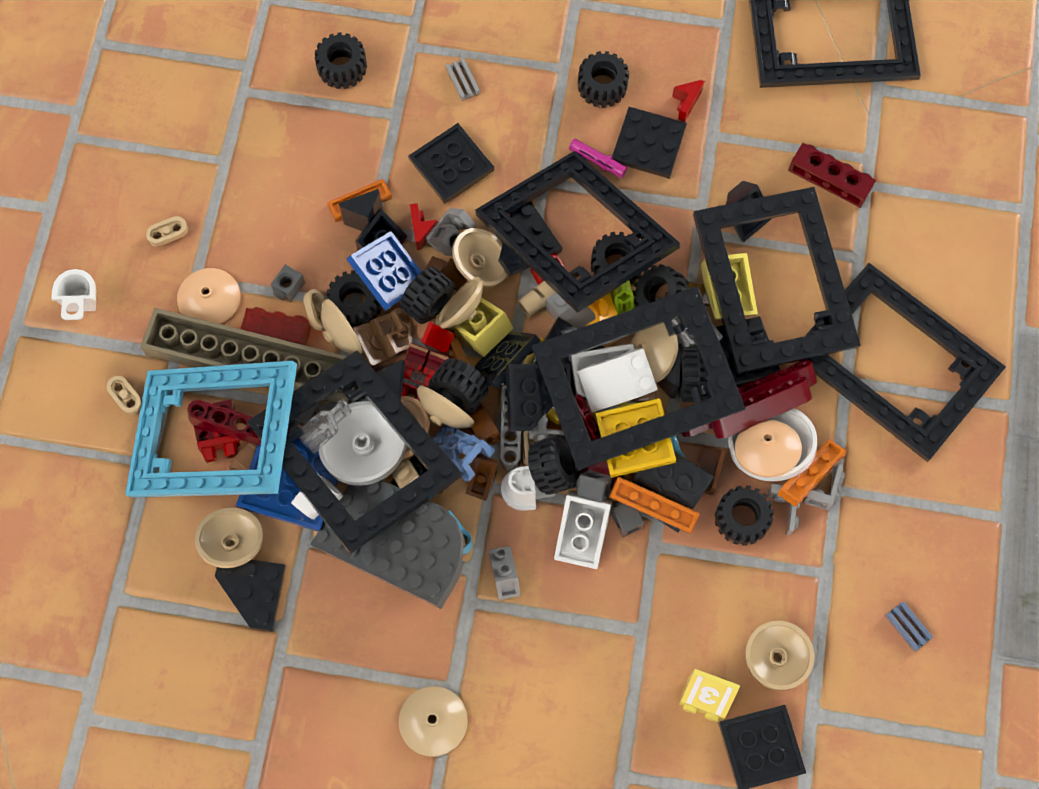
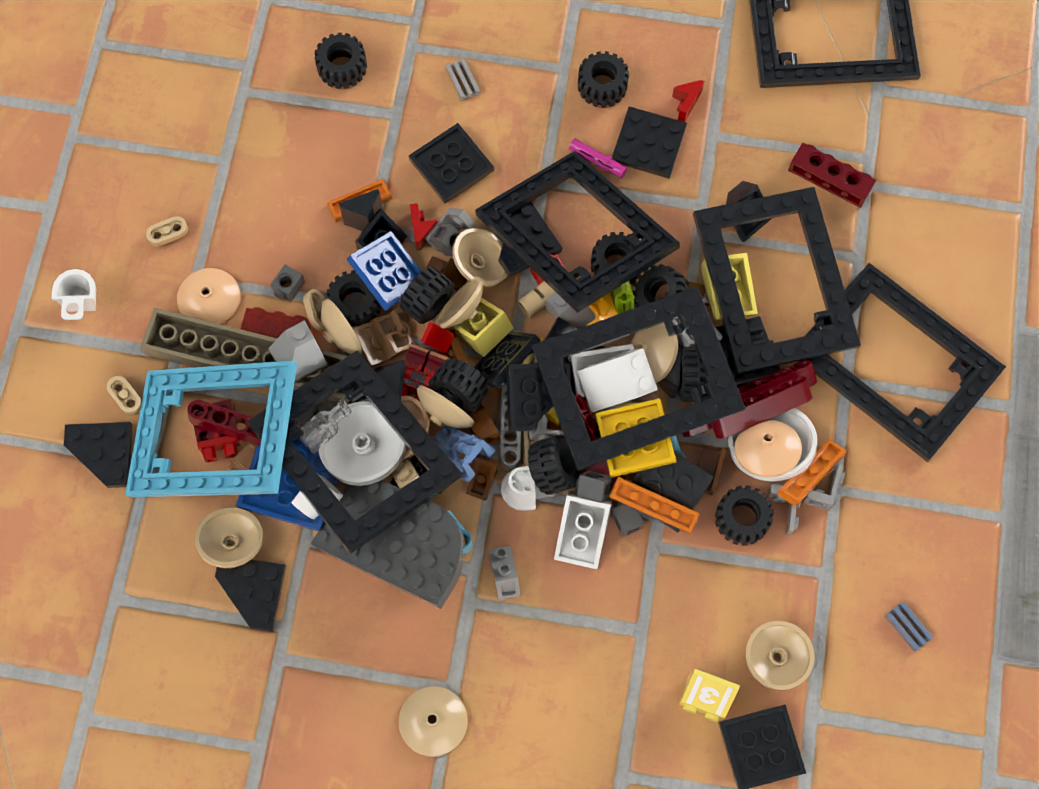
(102, 449): none -> black plate
(301, 347): none -> light grey slope

